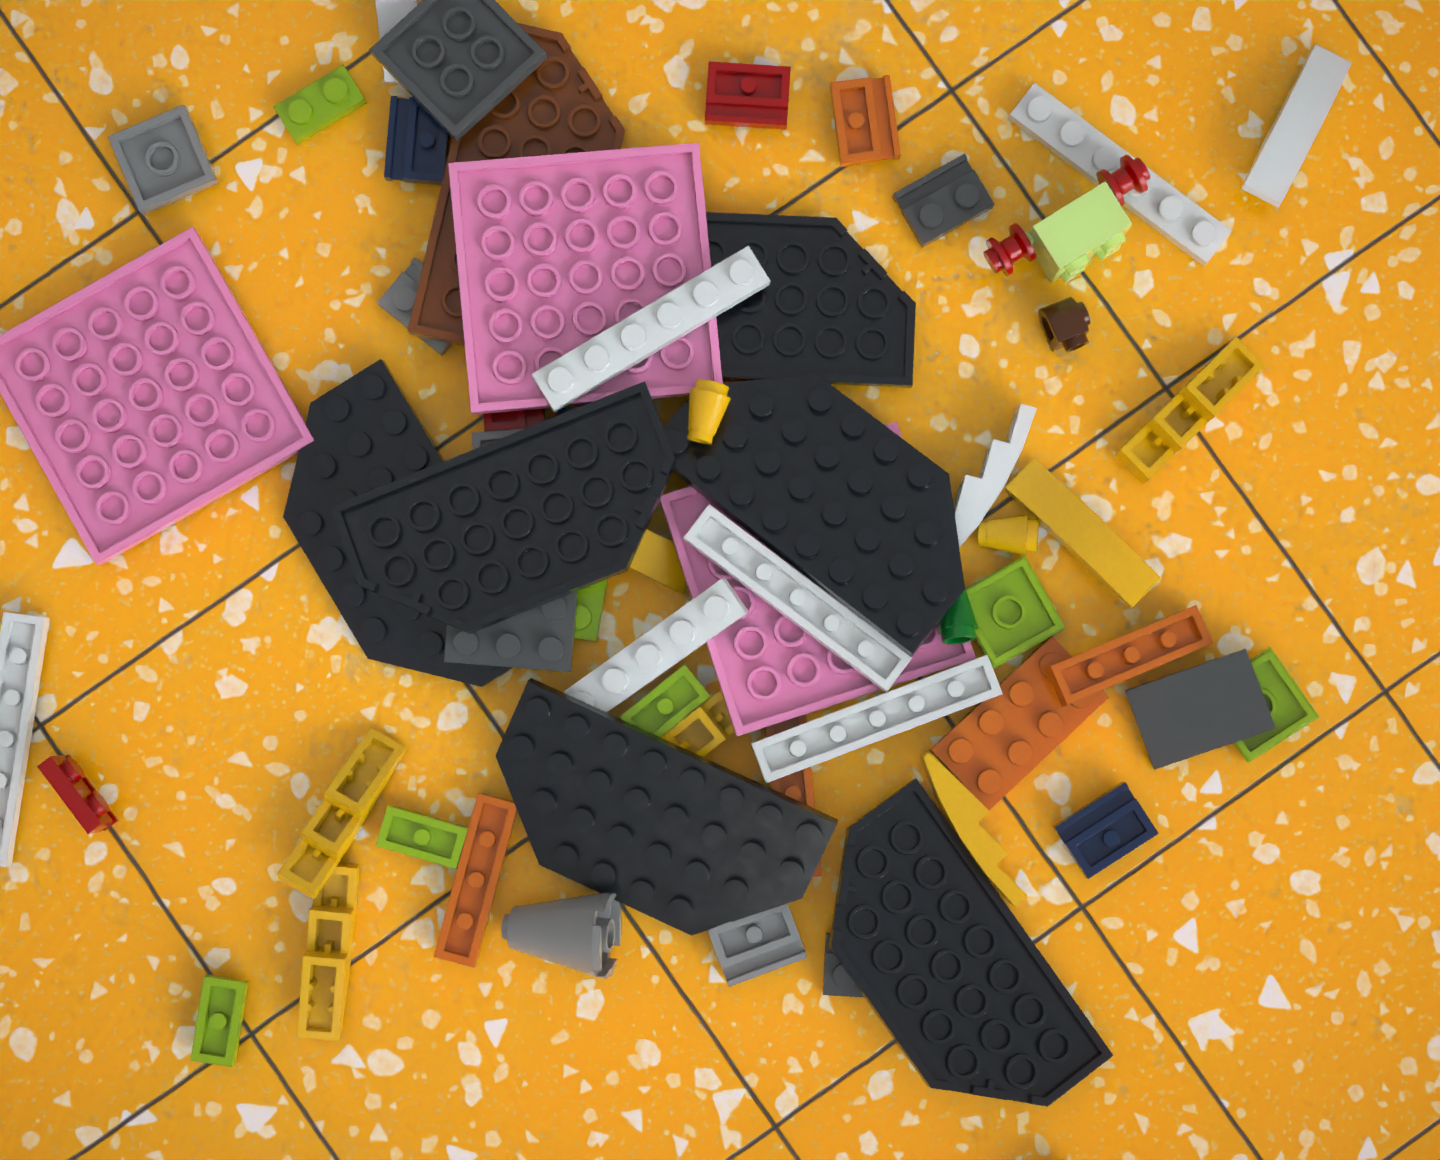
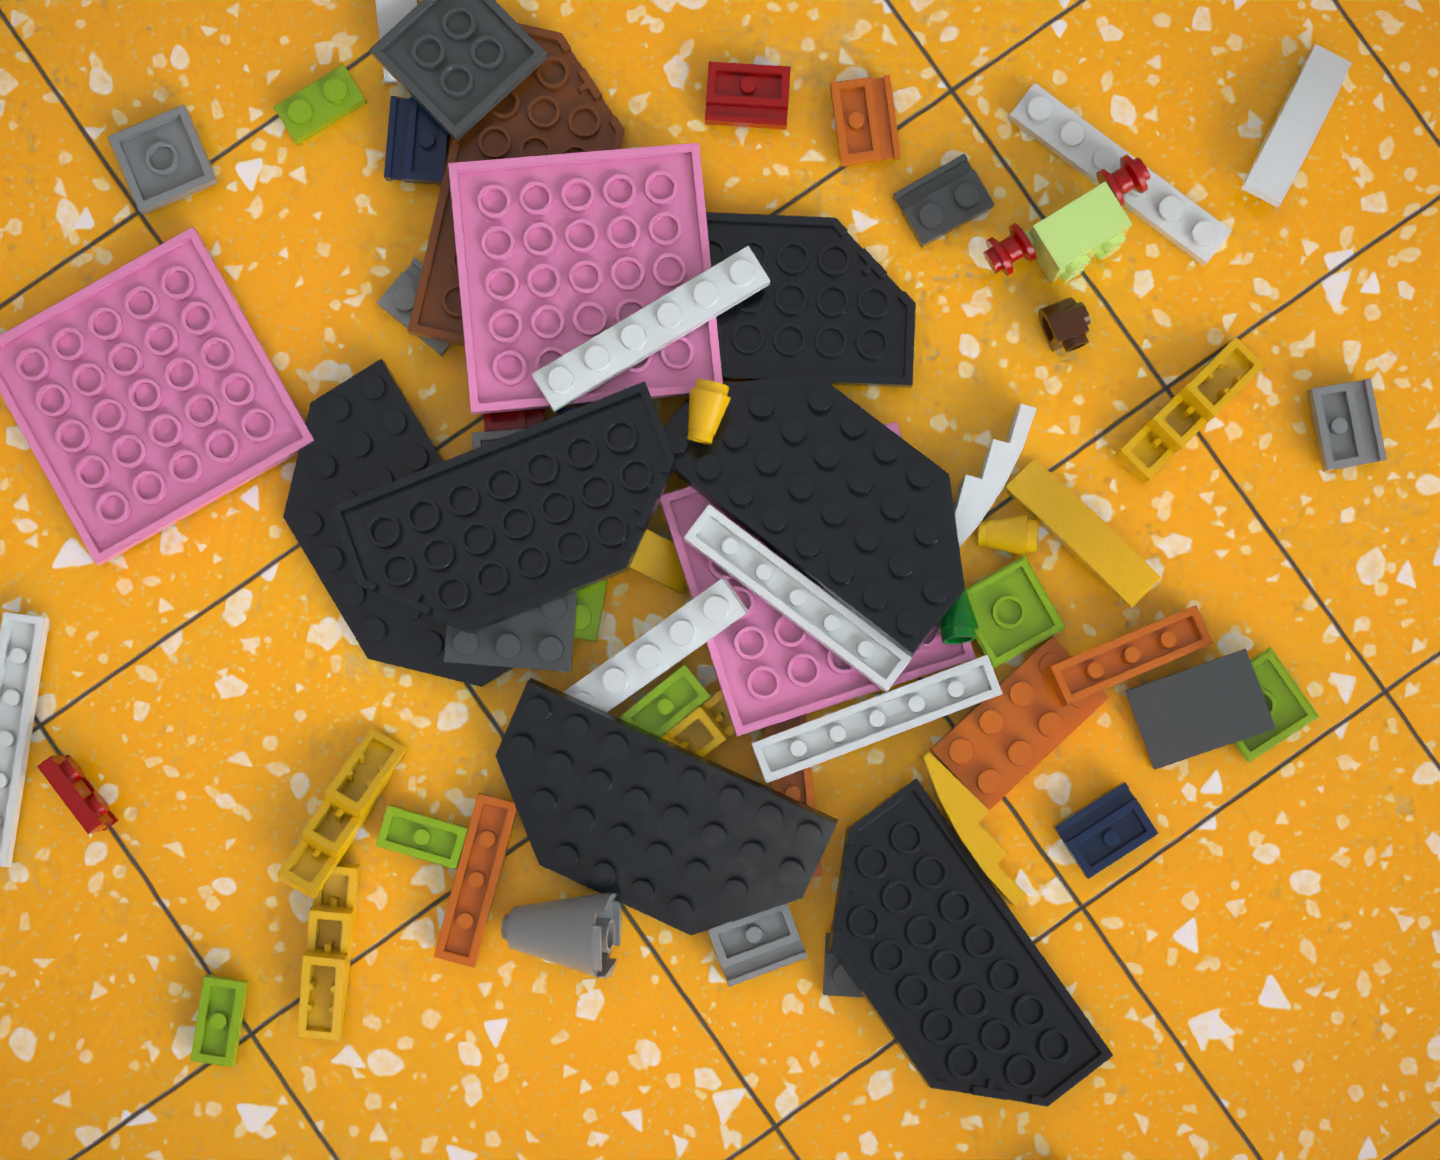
(1346, 425): none -> light grey plate

